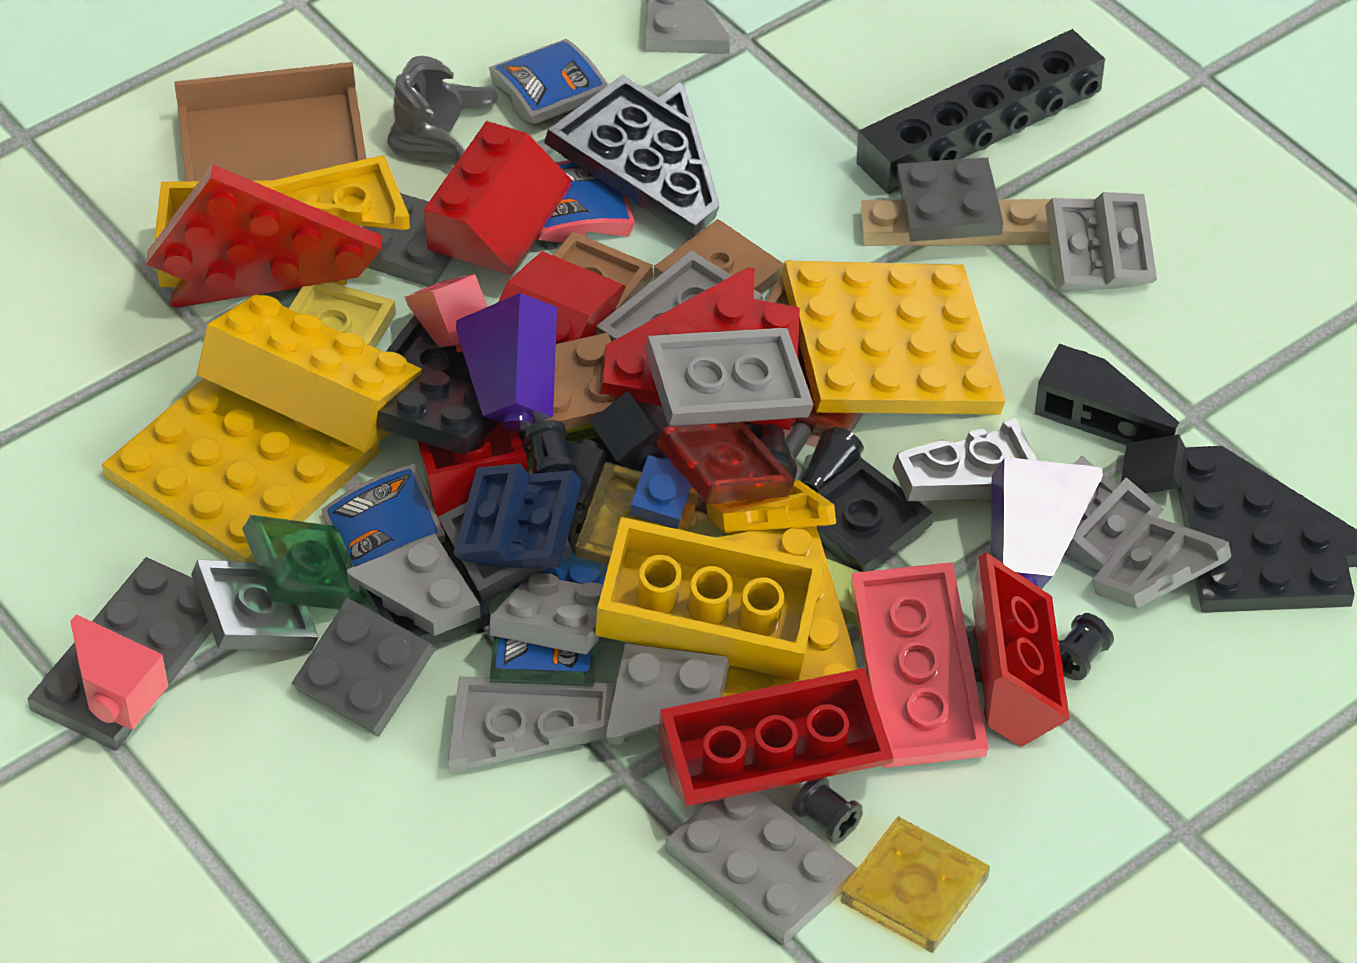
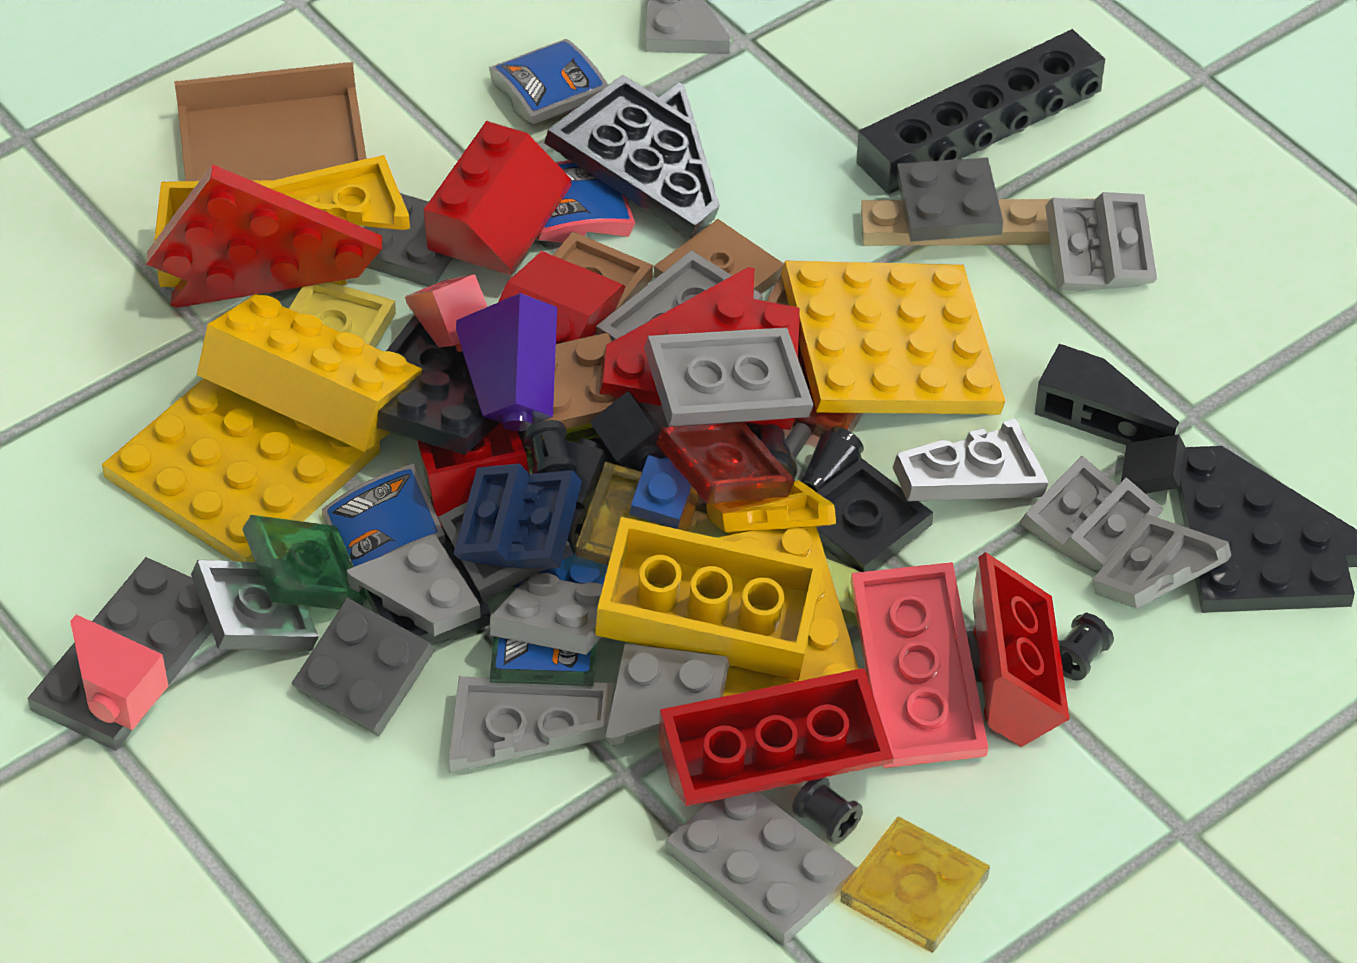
(429, 108): dark grey hair -> none
(1037, 513): slope -> none

